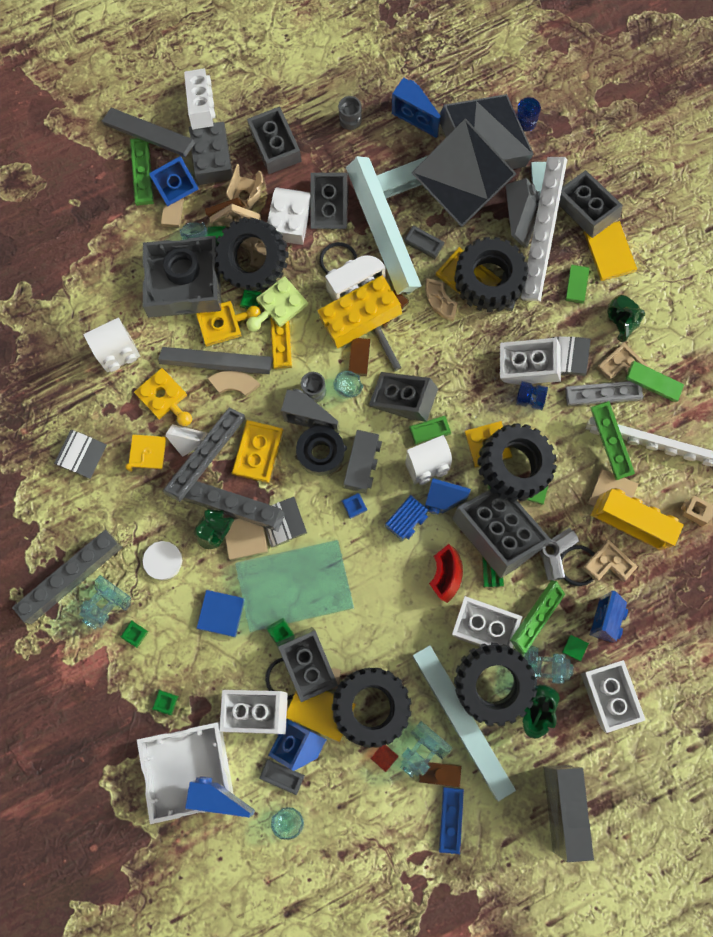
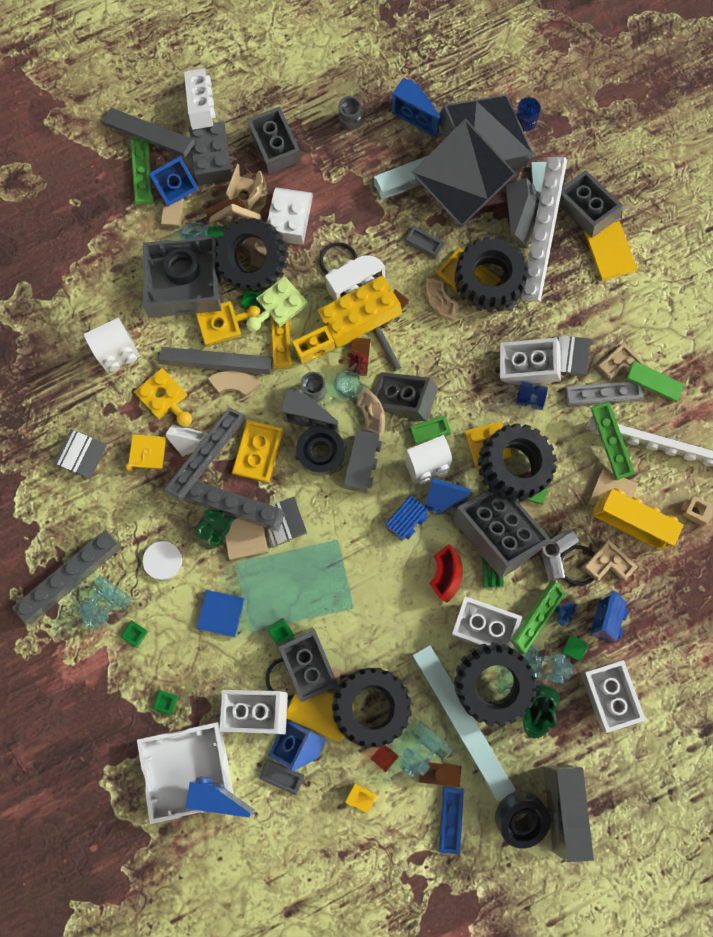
(287, 823): clear light blue hair -> none
(313, 345): none -> yellow brick
(329, 200): dark grey slope -> none
(354, 505): blue tile -> none
(357, 361): none -> dark red plant
(361, 798): none -> yellow panel
(372, 411): none -> tan tile
(383, 225): light aqua tile -> none
(528, 830): none -> black piece
(565, 613): none -> blue plant
(577, 284): bright green tile -> none
(626, 315): dark green head -> none

